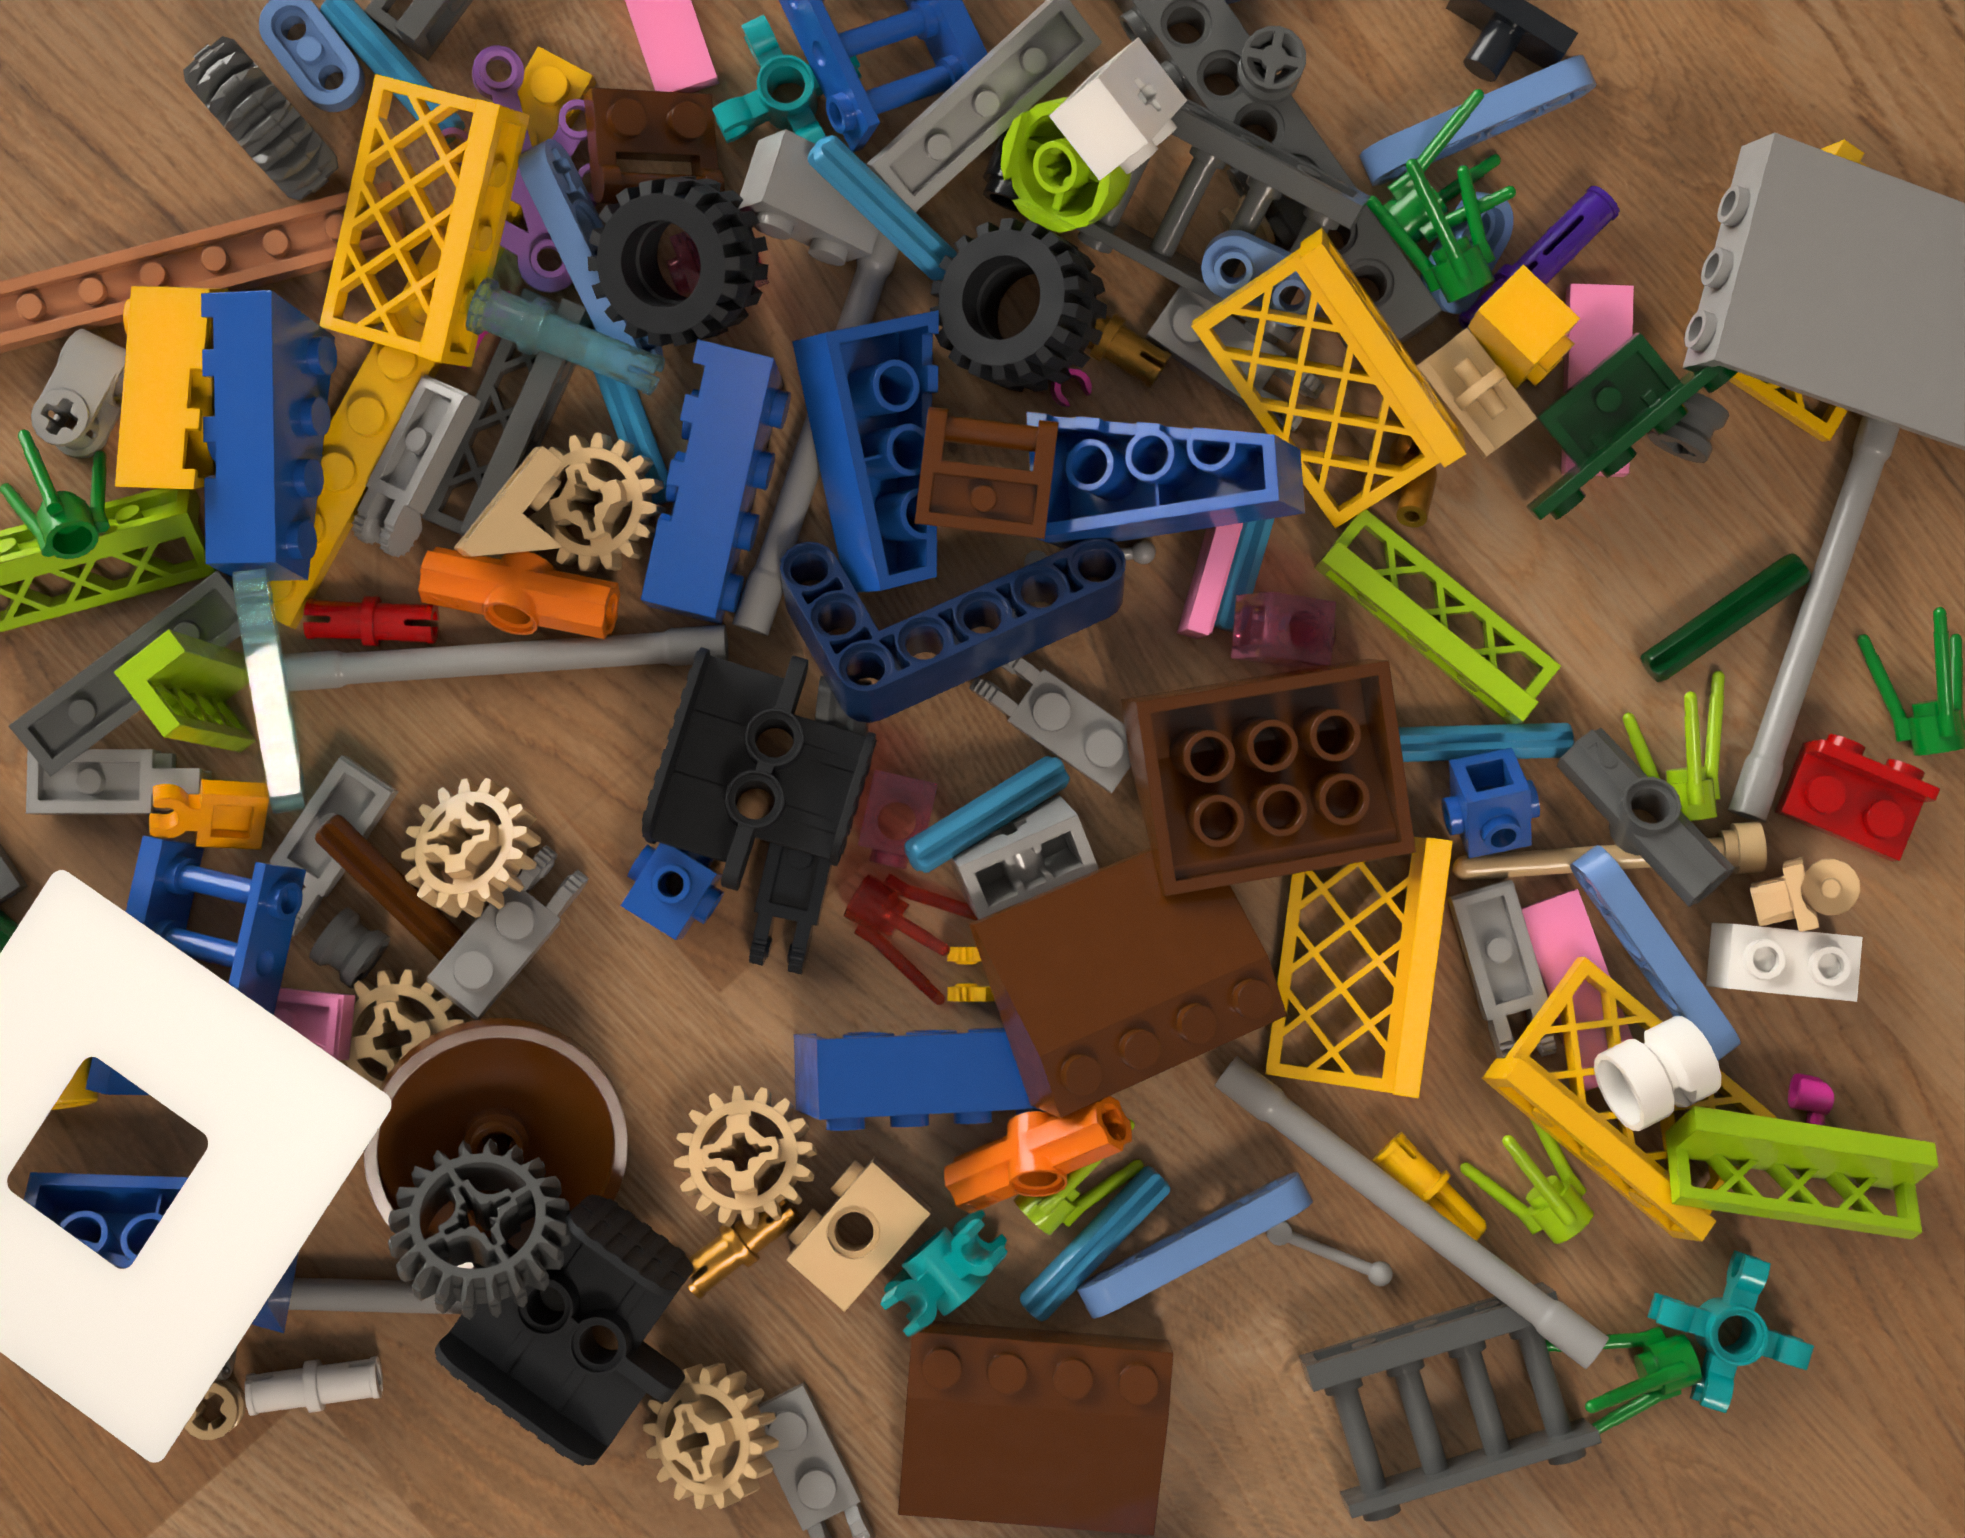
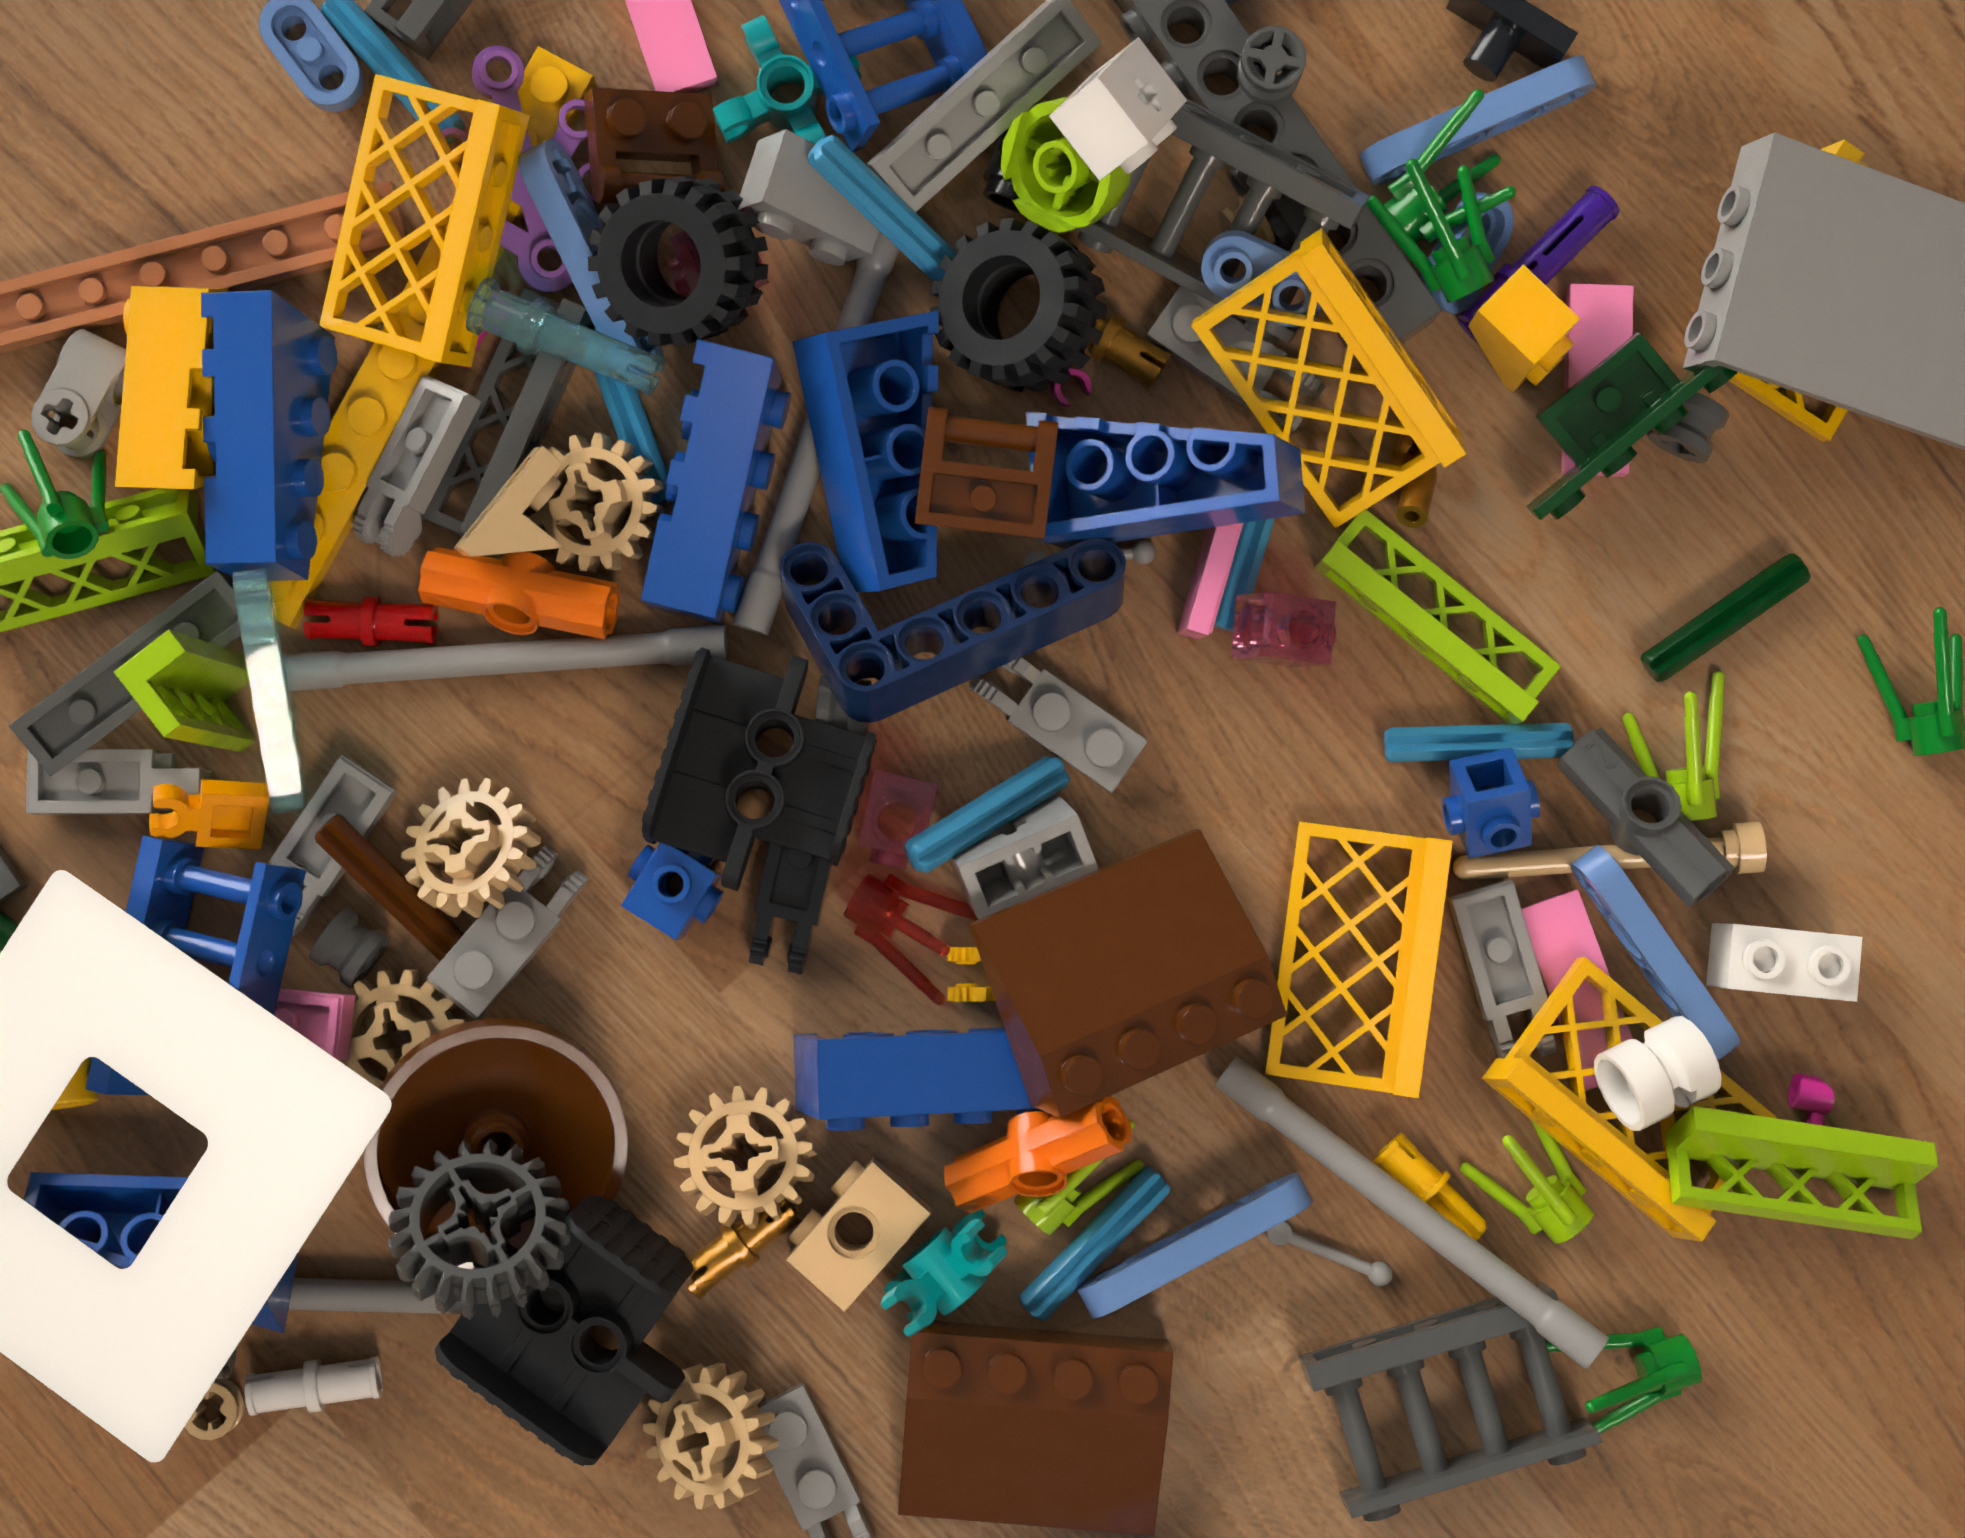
(260, 118): dark grey gear -> none
(1270, 775): reddish brown slope -> none
(1476, 393): tan hips -> none
(1744, 1284): teal pin -> none
(1765, 762): light grey piece -> none
(1801, 894): tan hips -> none
(1855, 796): red bracket -> none

